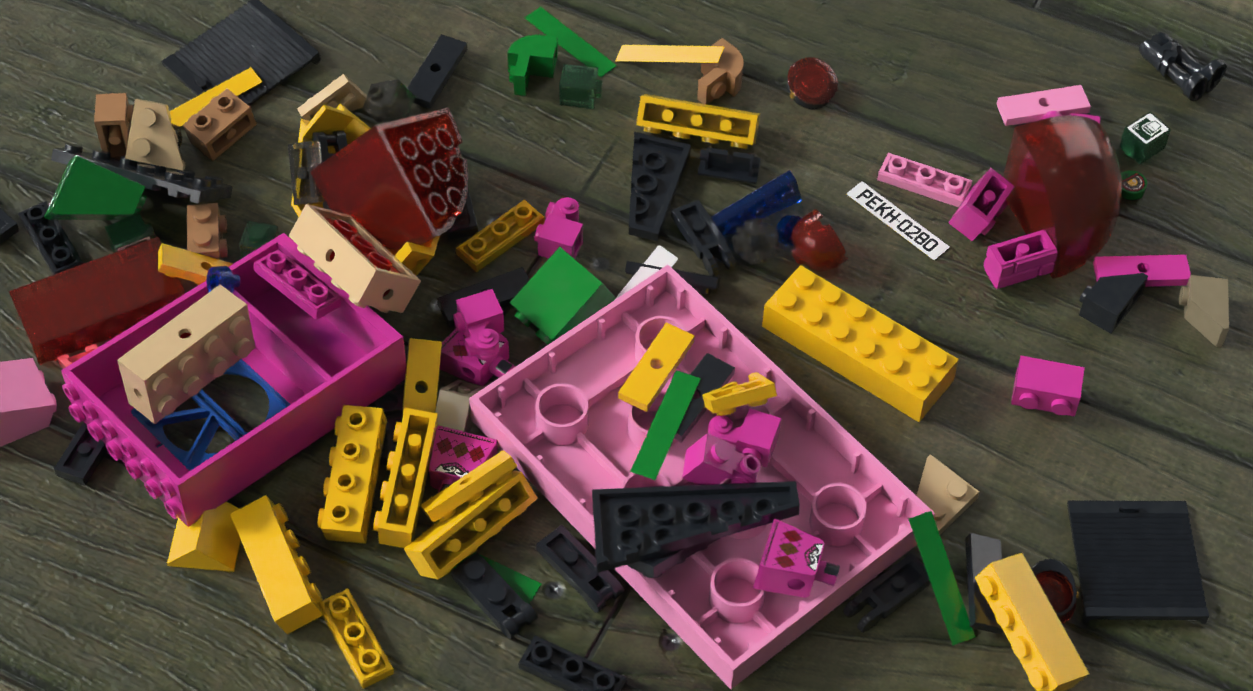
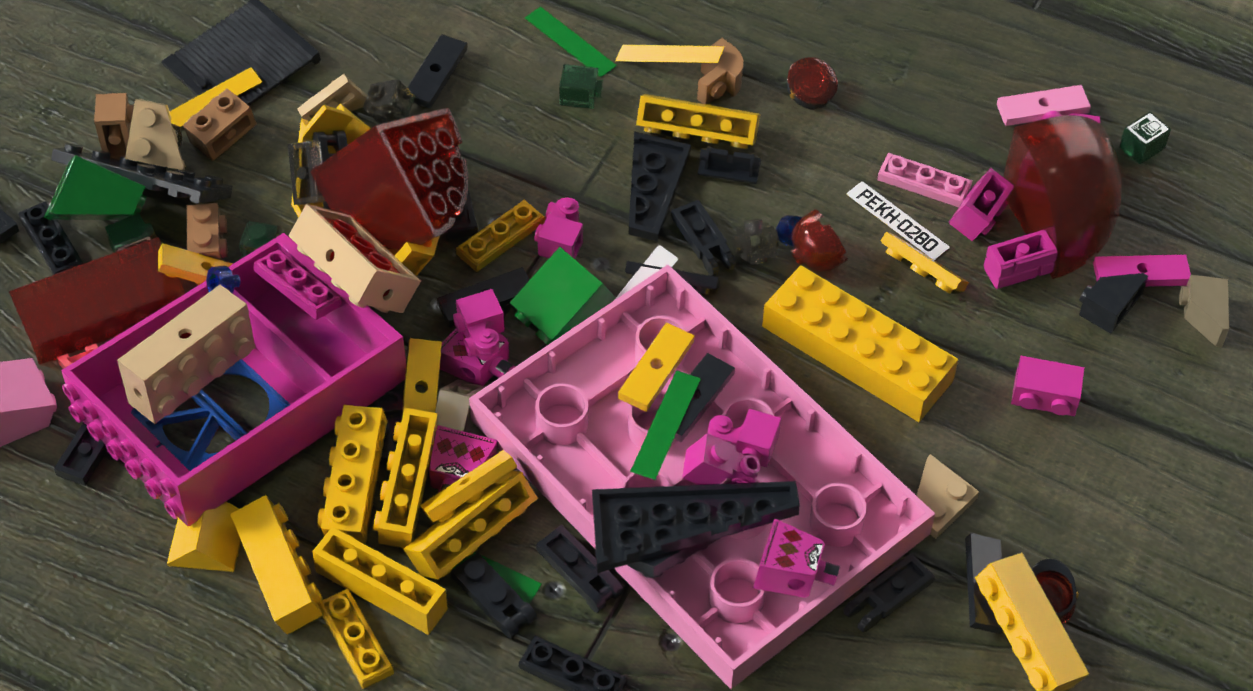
(380, 580): none -> yellow brick
(531, 56): green brick -> none
(727, 398): yellow wing -> none
(759, 204): clear blue wing -> none
(923, 264): none -> yellow tile
(941, 577): green sticker -> none
(1133, 185): tile -> none
(1136, 561): black door -> none
(1163, 54): black piece -> none

